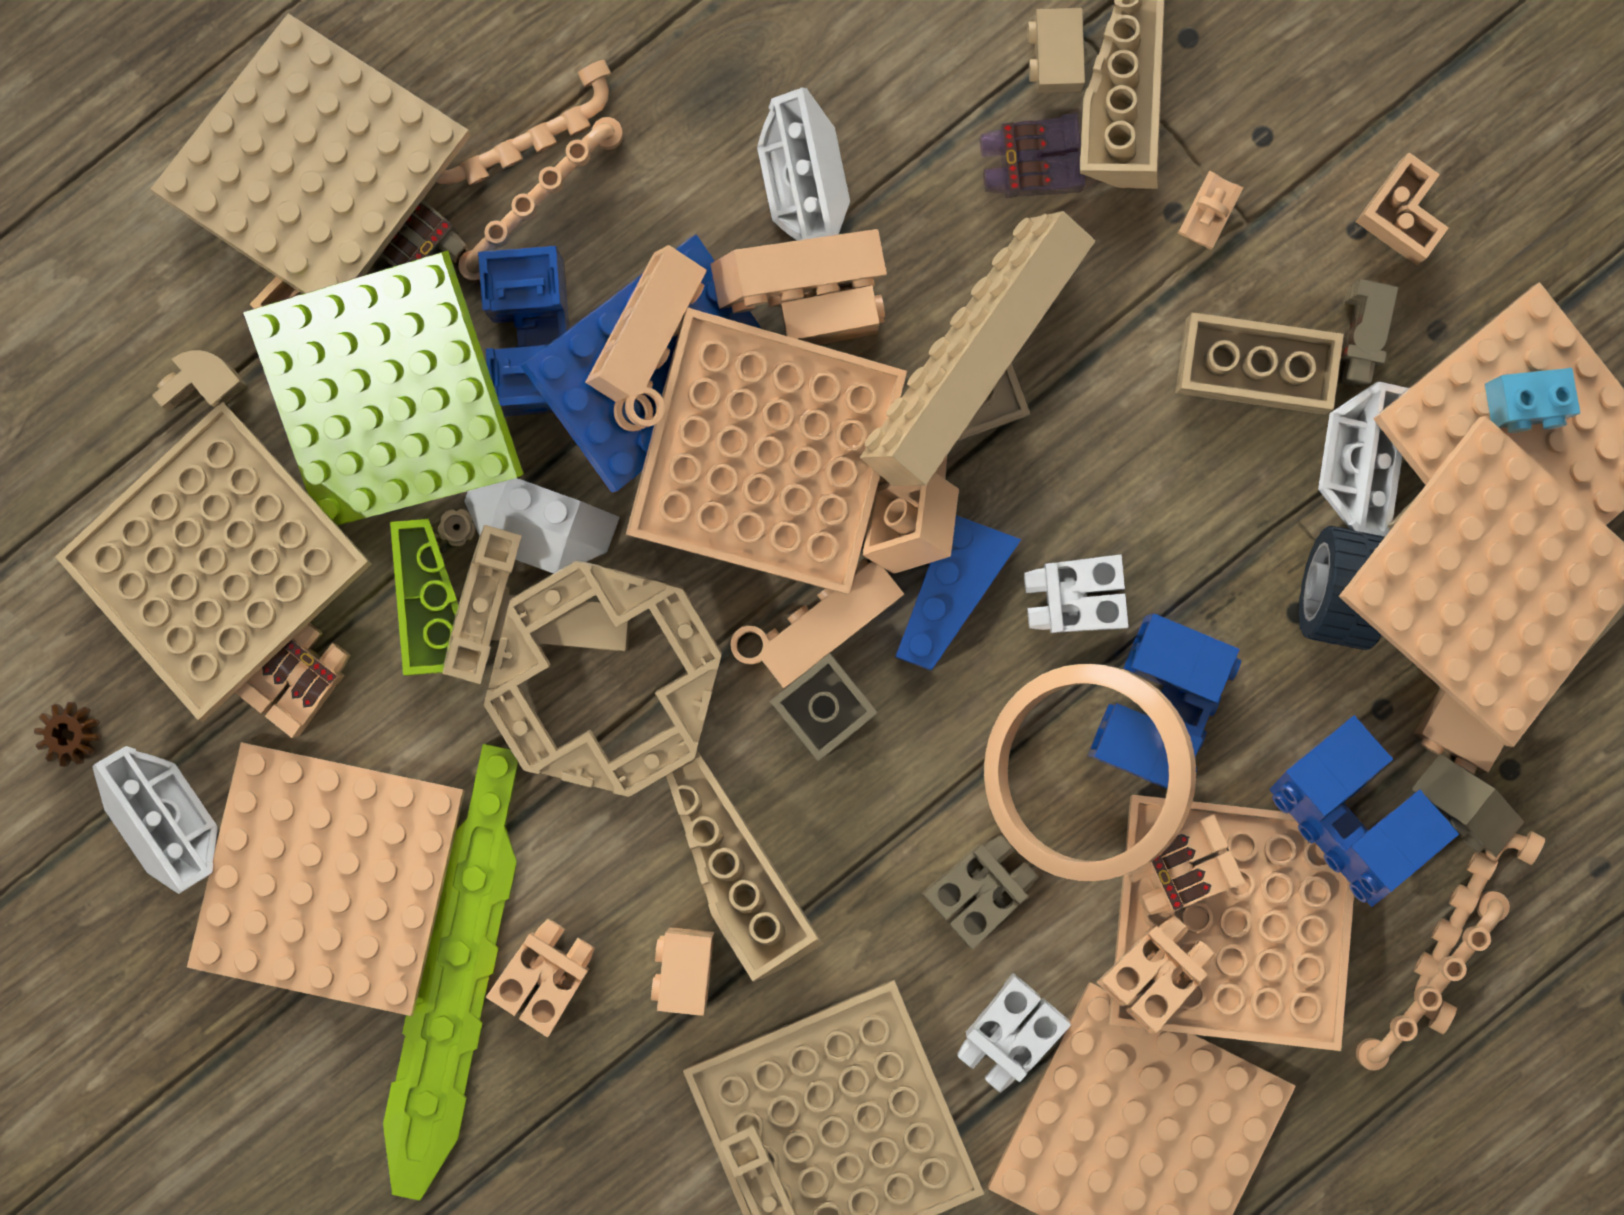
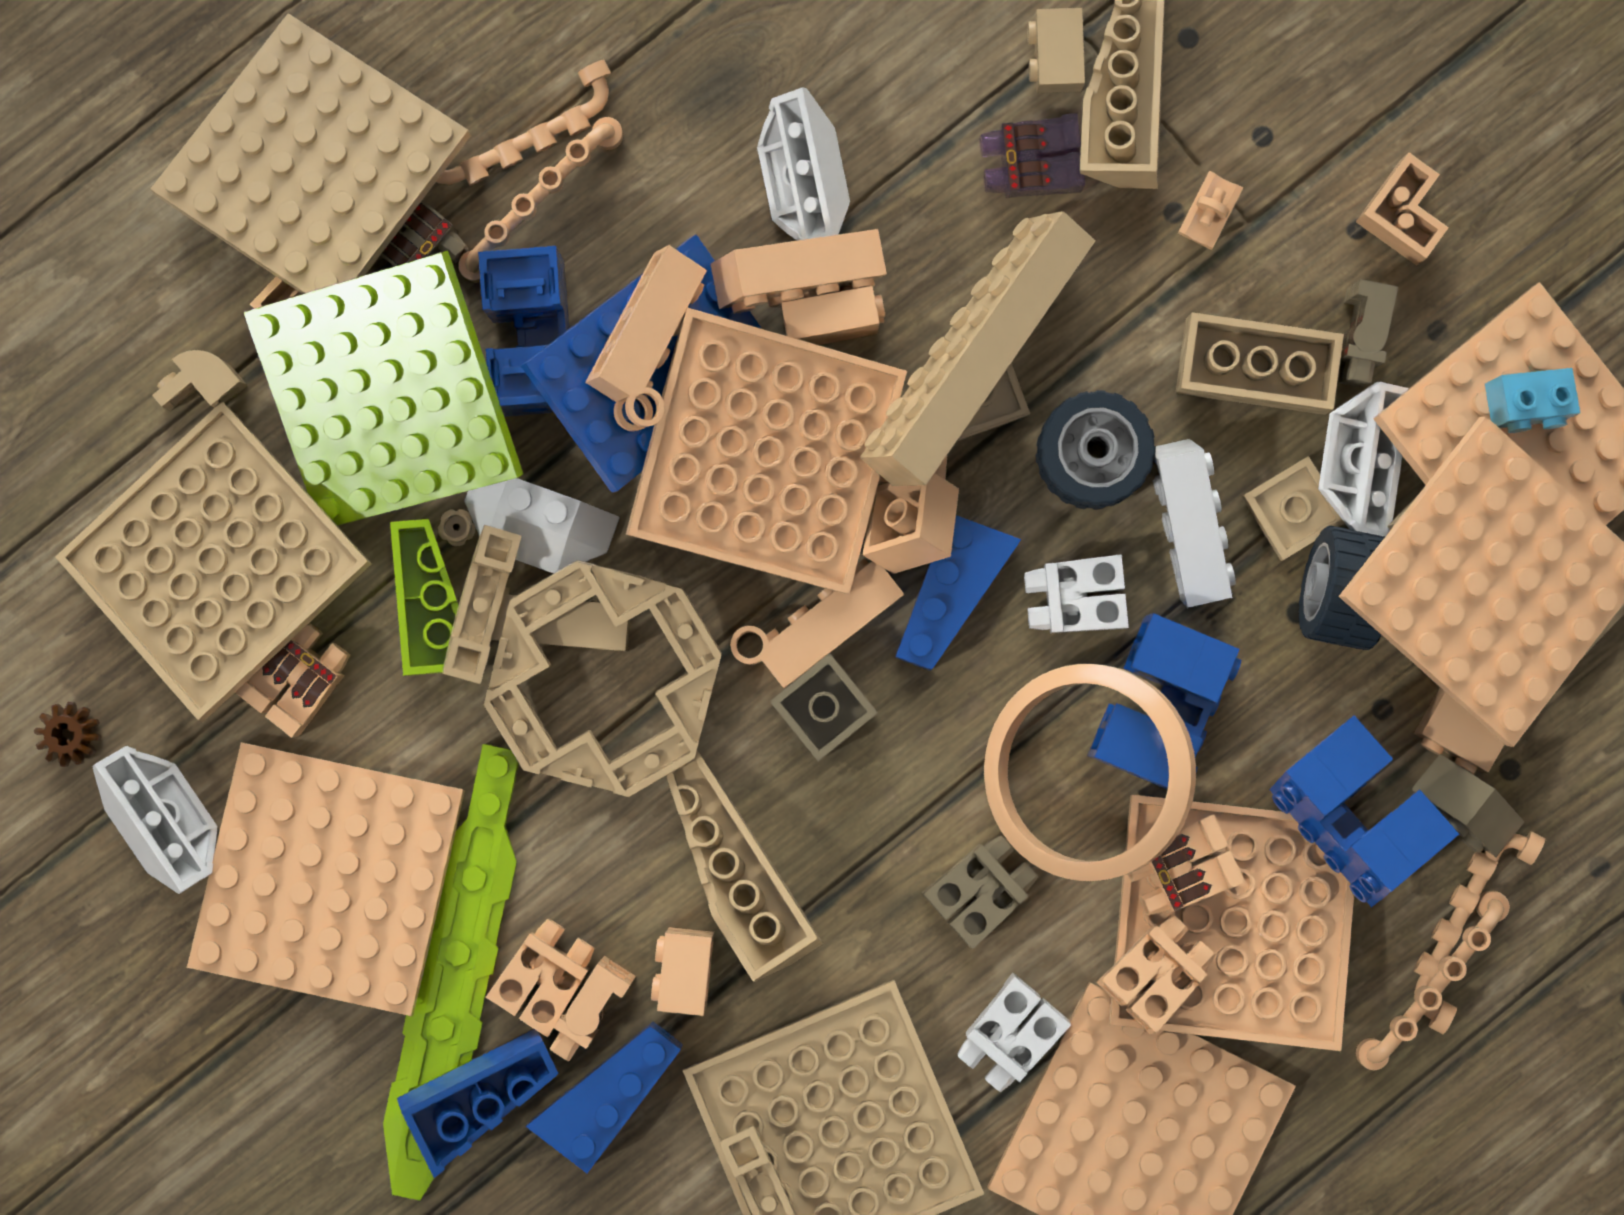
(474, 1098): none -> blue wedge
(581, 1020): none -> light nougat hips
(598, 1106): none -> blue wedge
(1116, 428): none -> wheel
(1193, 523): none -> white wedge
(1292, 508): none -> tan plate

